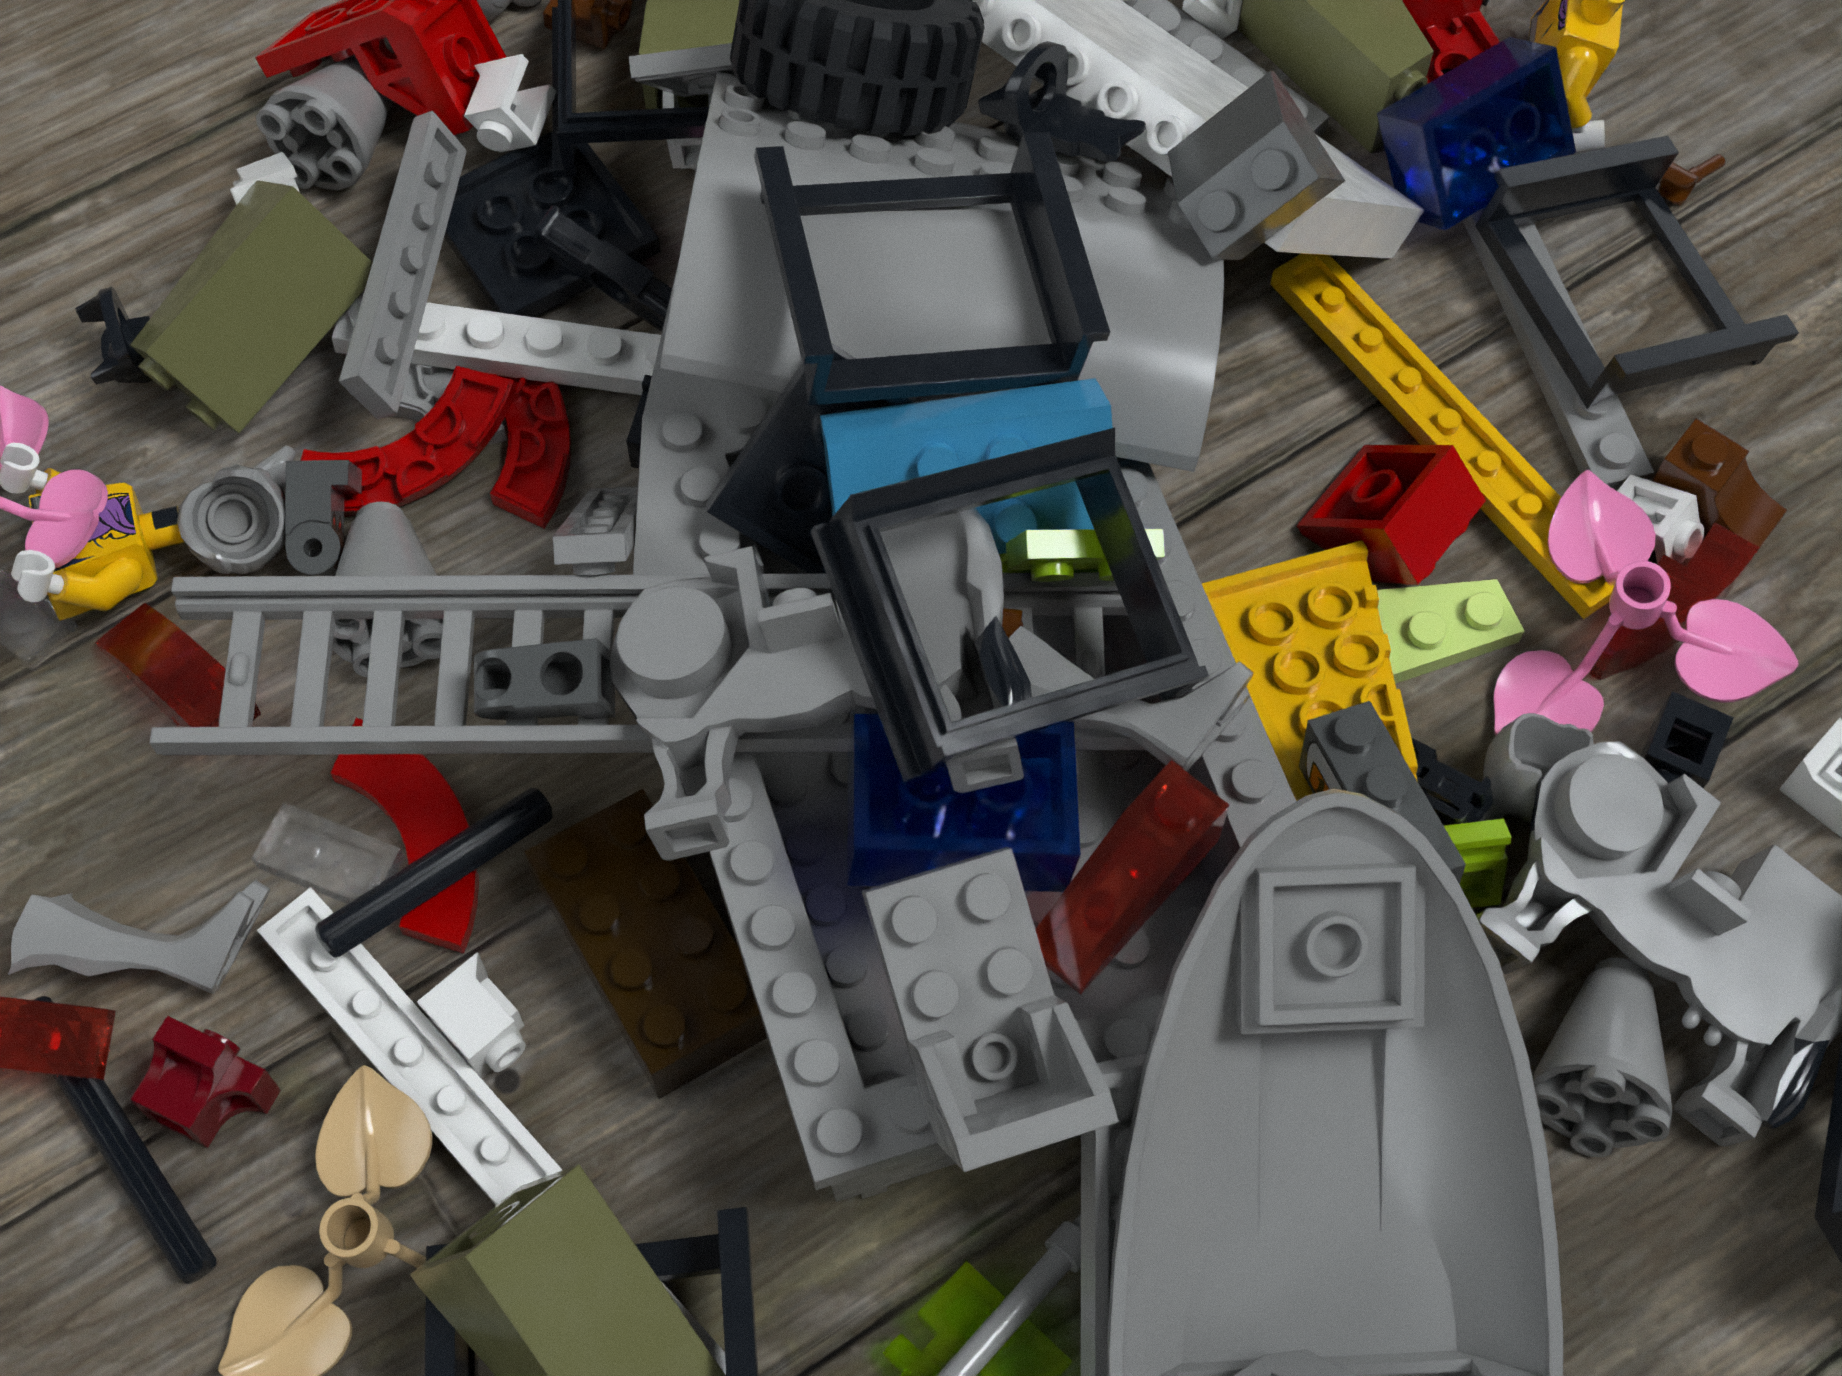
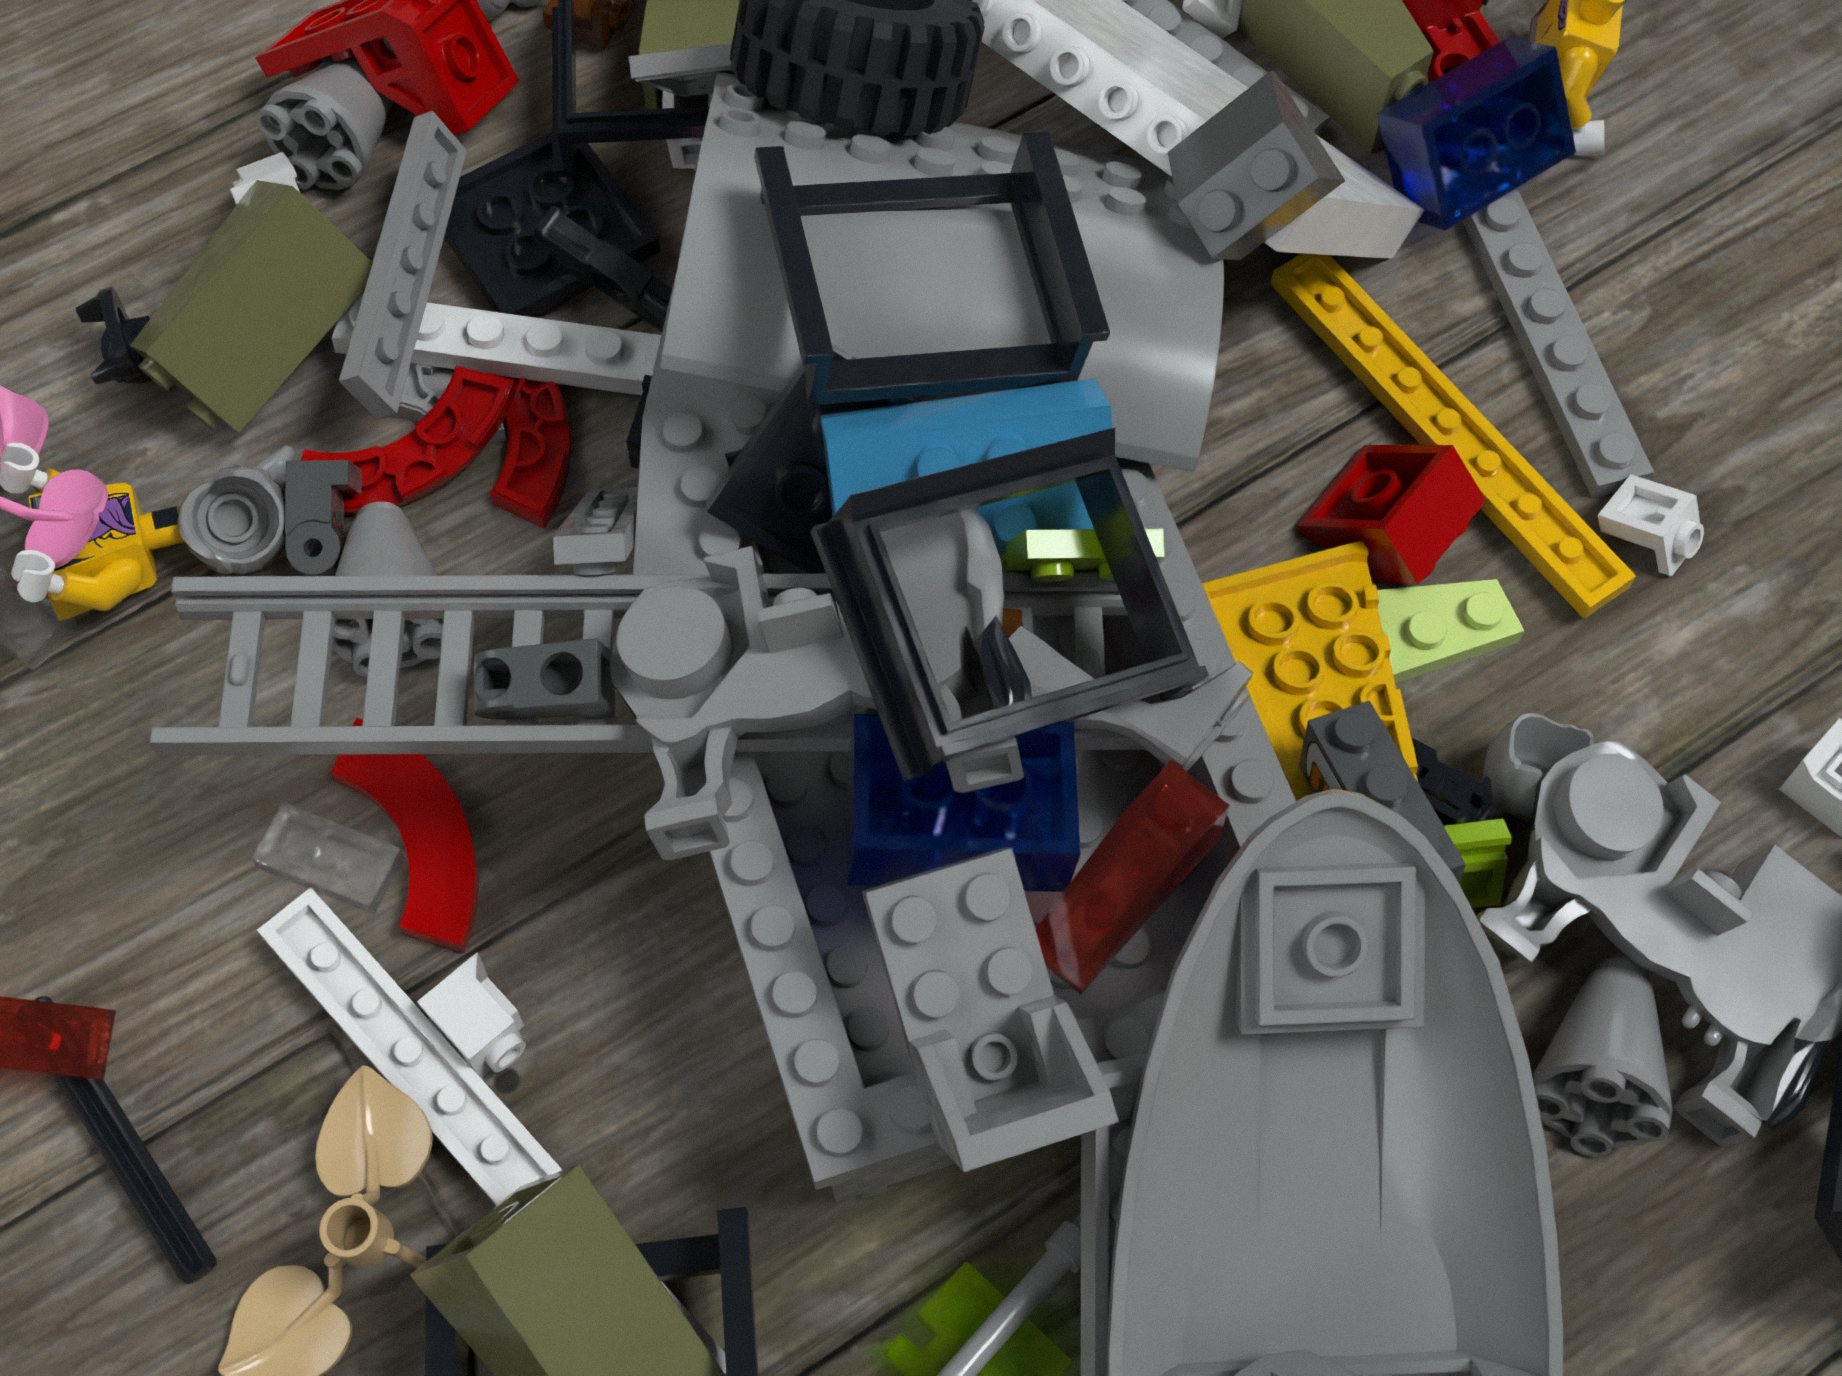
(90, 944): light grey animal -> none
(168, 667): clear red slope -> none
(200, 1082): dark red brick -> none
(433, 872): black axle -> none
(502, 114): white window -> none
(649, 944): dark brown brick -> none
(1072, 127): black hair -> none
(1592, 182): black piece -> none
(1600, 532): bright pink plant -> none
(1679, 182): reddish brown hand -> none
(1686, 739): black brick -> none
(1708, 576): clear red slope -> none
(1719, 476): reddish brown arch -> none

